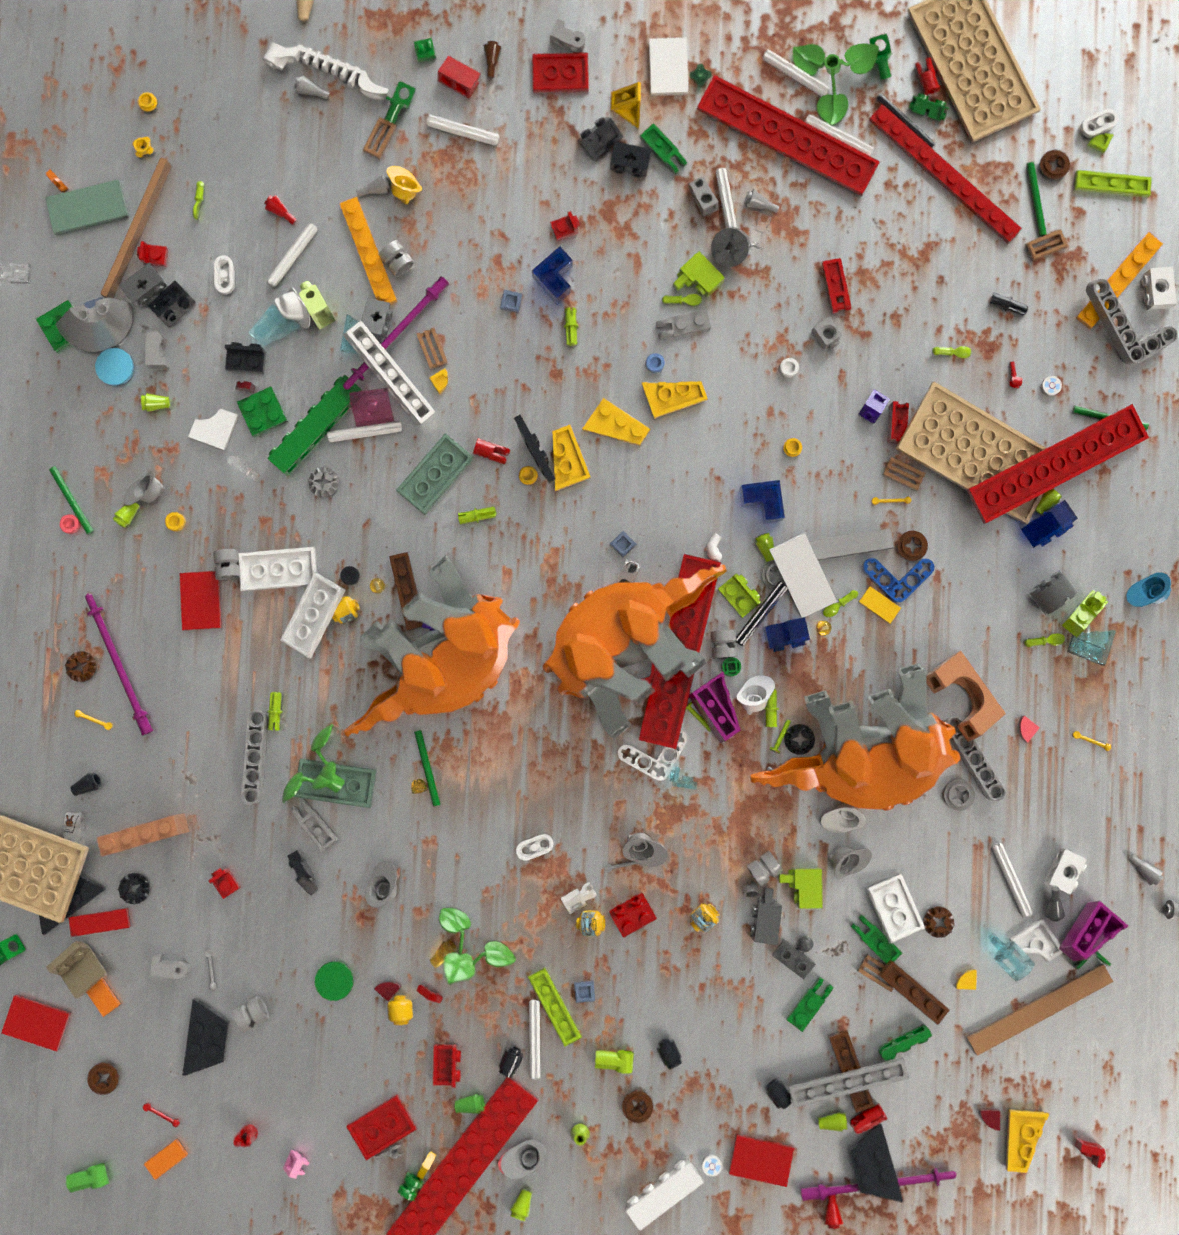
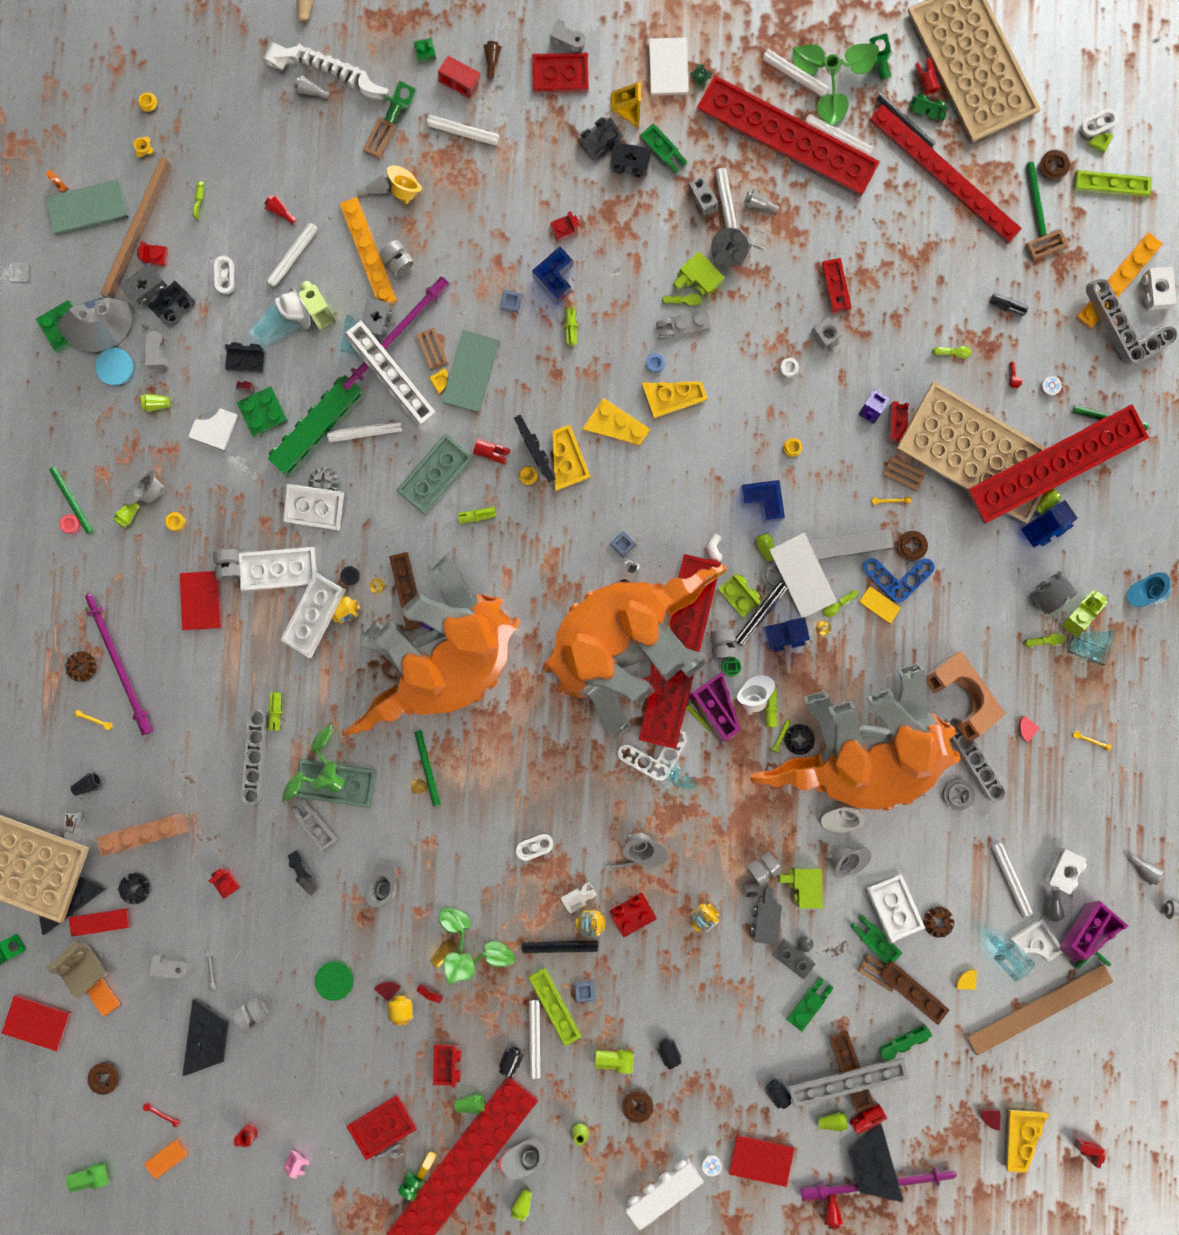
(313, 506): none -> white tile
(371, 407): clear pink tile -> none
(470, 371): none -> sand green tile
(560, 947): none -> black axle

